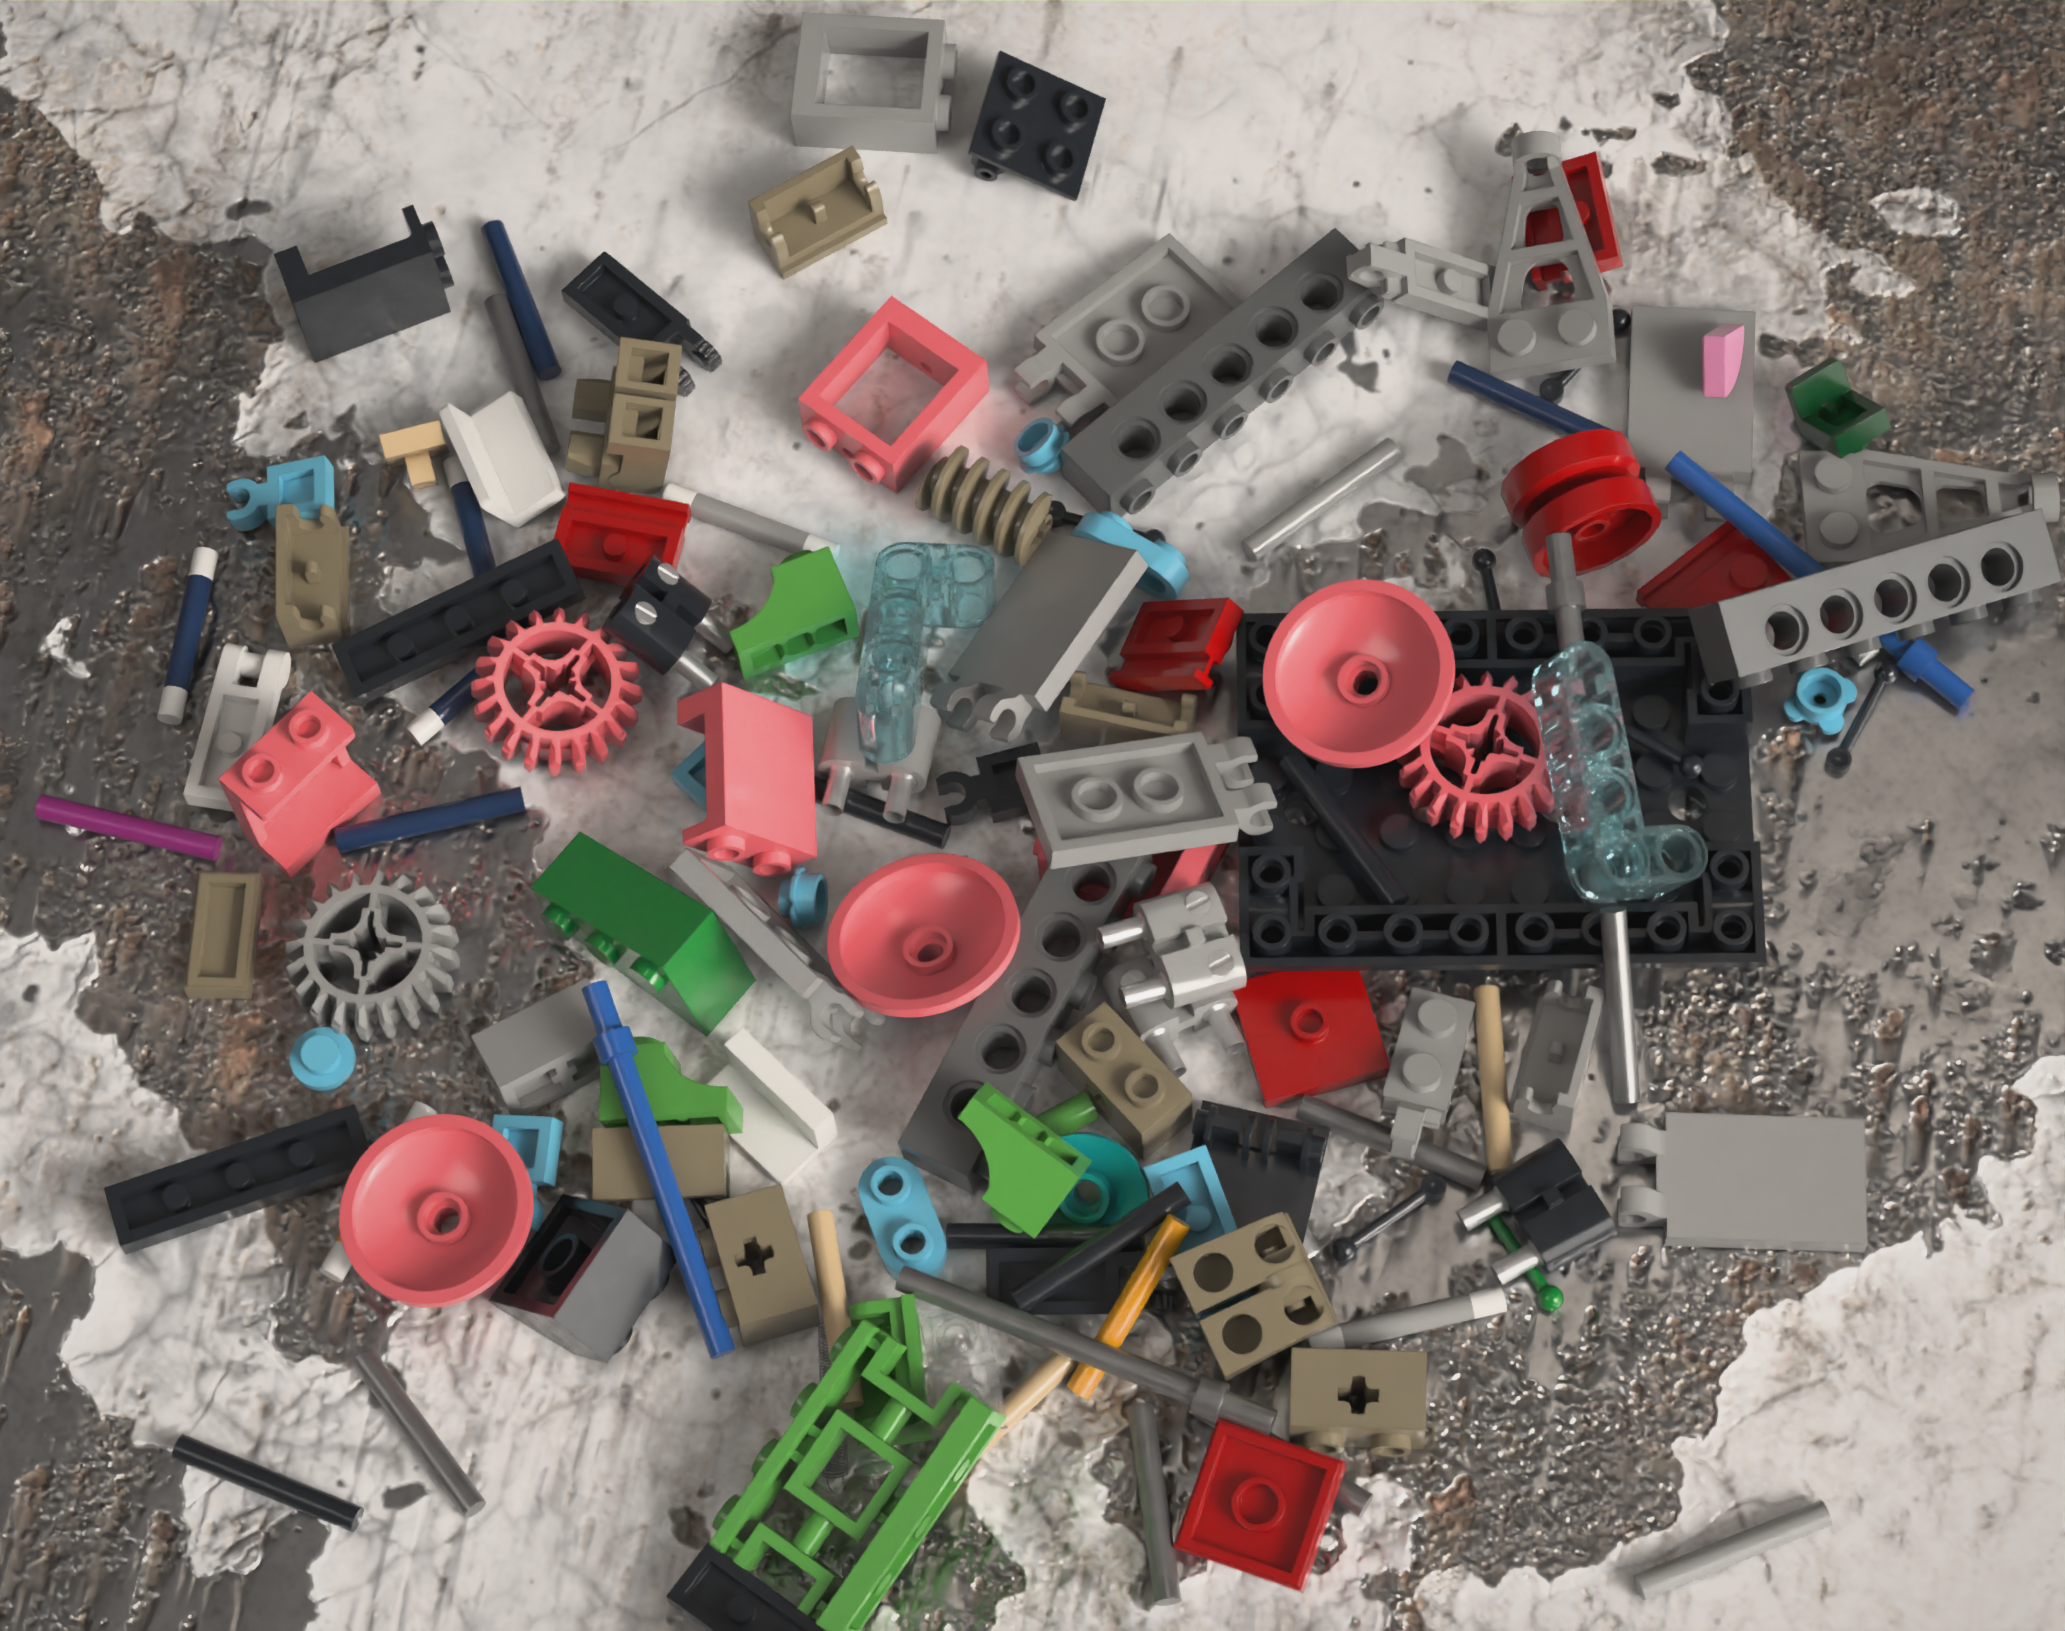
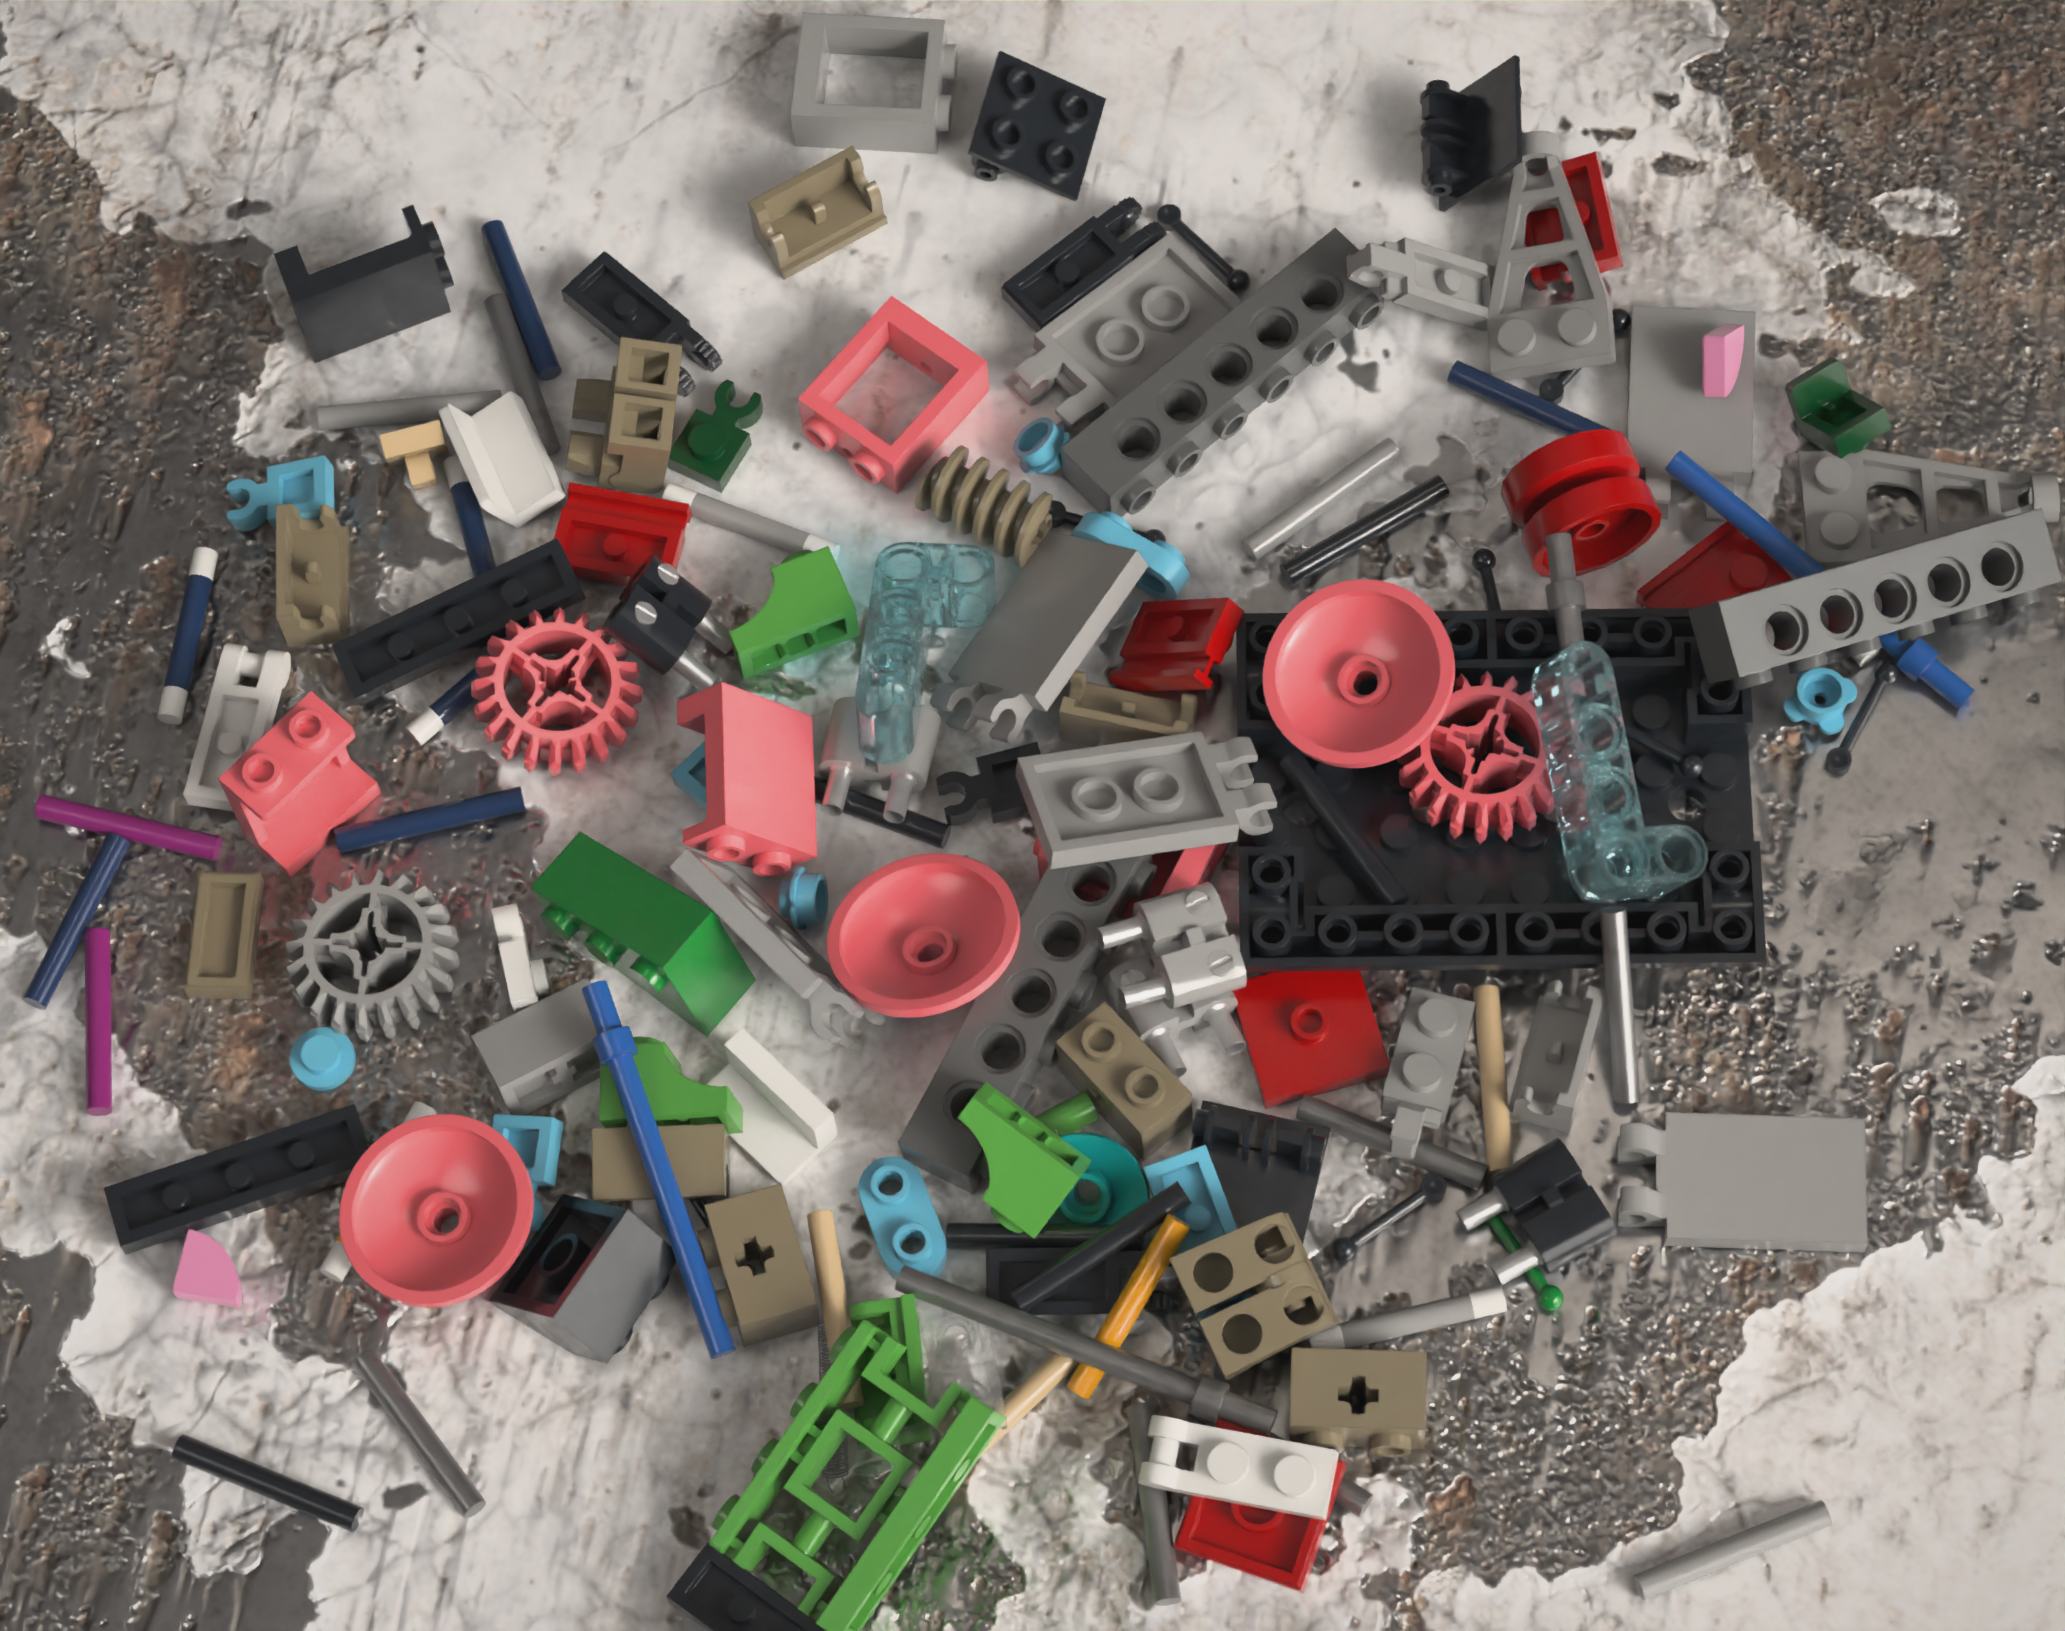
(76, 921): none -> dark blue bar
(98, 1022): none -> magenta bar
(207, 1273): none -> bright pink tile
(400, 410): none -> light grey bar
(524, 977): none -> white plate
(715, 443): none -> dark green plate
(1079, 264): none -> black hinge
(1170, 219): none -> black hinge
(1241, 1468): none -> white plate
(1364, 530): none -> black bar
(1471, 133): none -> black hinge

